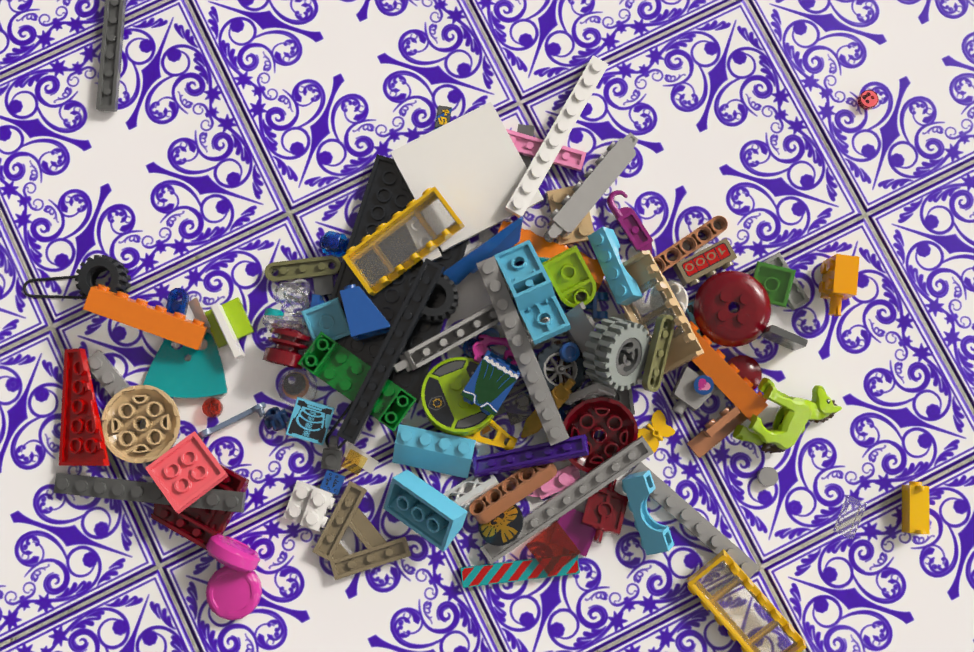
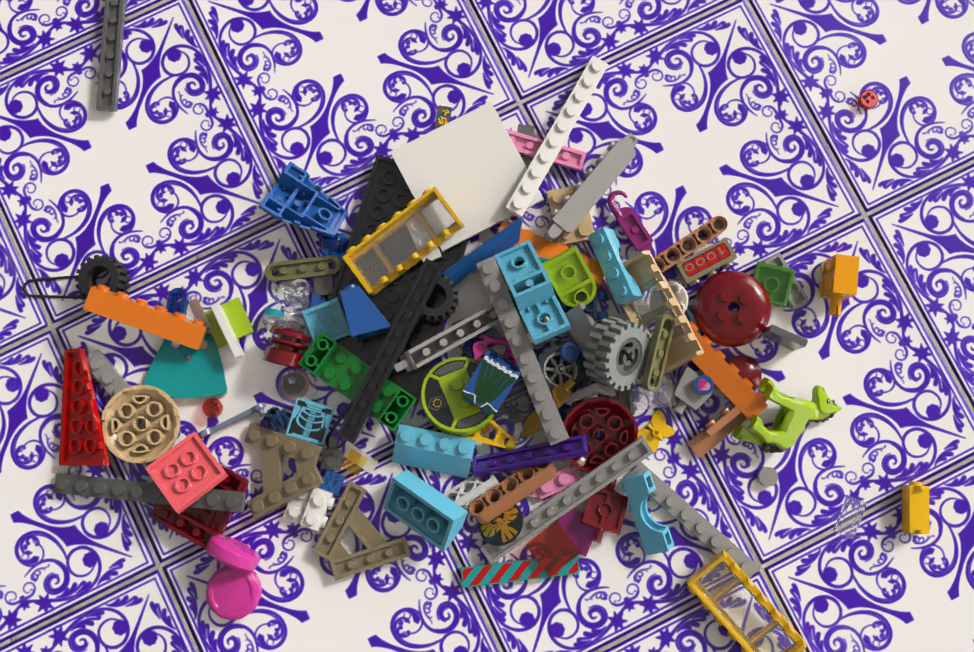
(275, 490): none -> dark tan plate
(303, 203): none -> blue wedge
(662, 398): none -> clear slope

